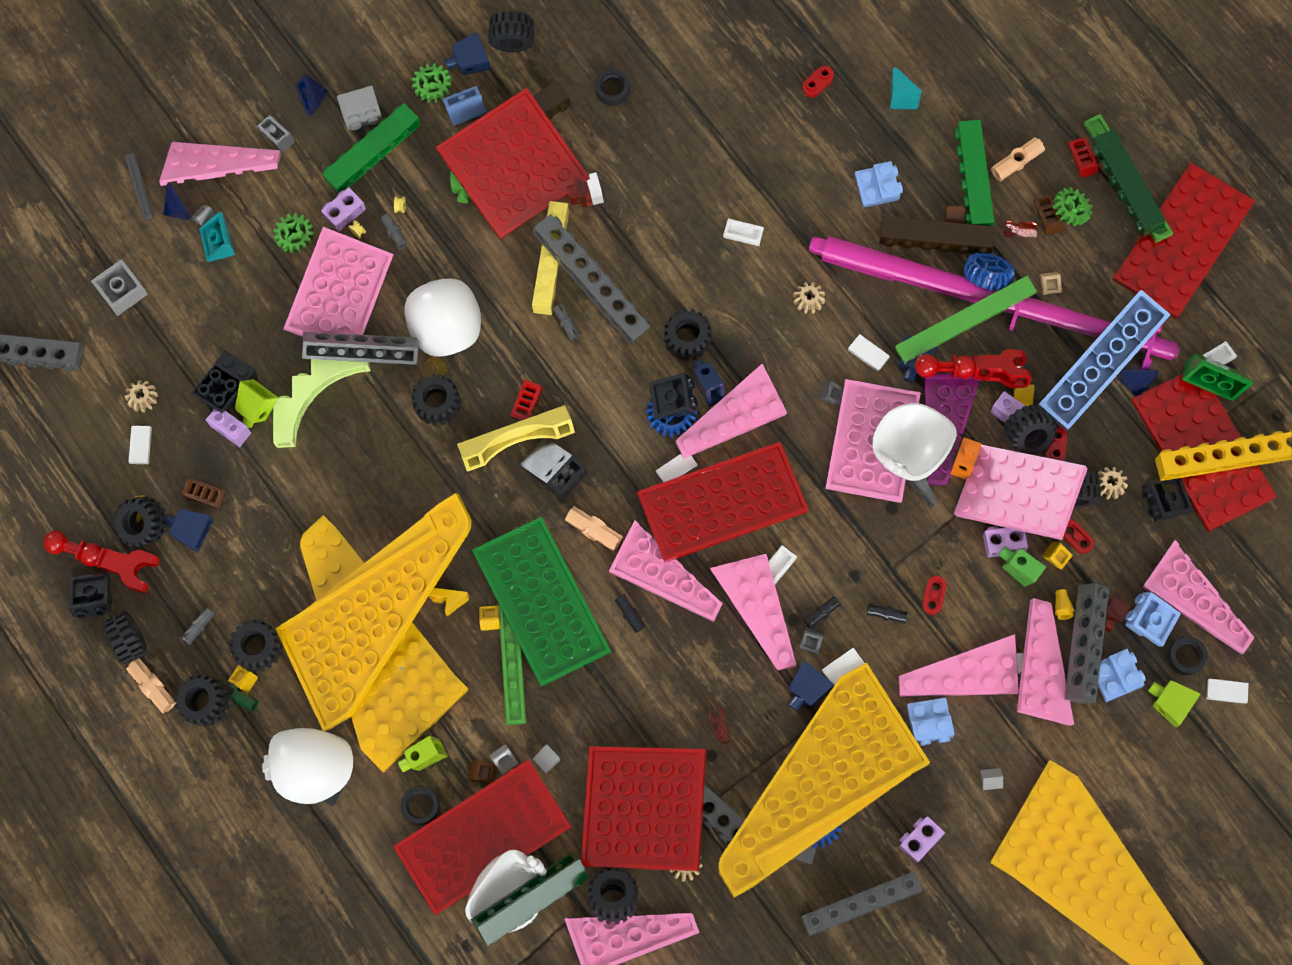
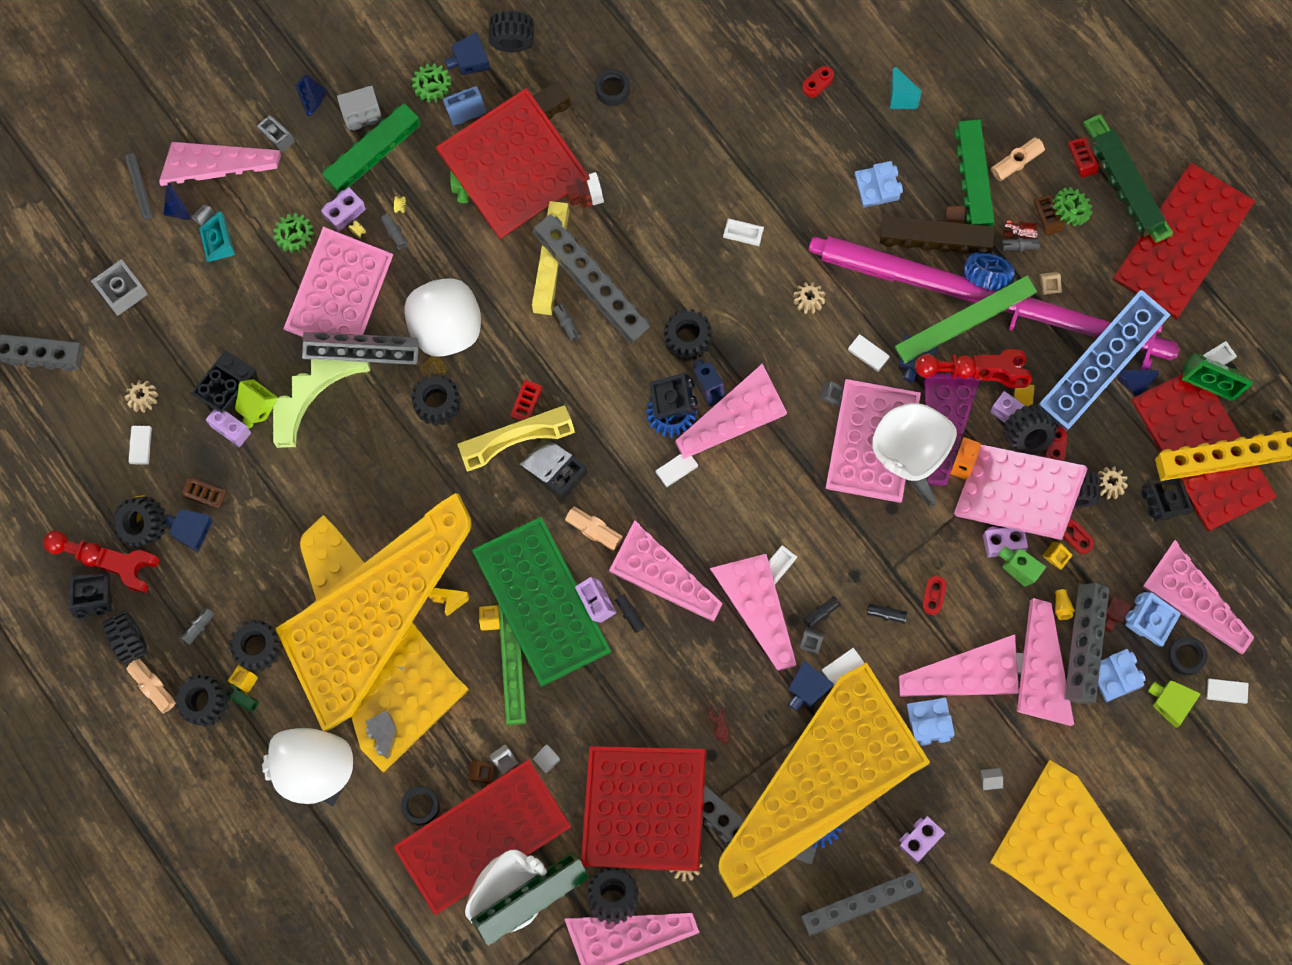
(384, 732): none -> flat silver slope
(429, 752): lime torso -> none
(595, 599): none -> lavender brick
(722, 502): red plate -> none
(1020, 244): none -> dark grey pin

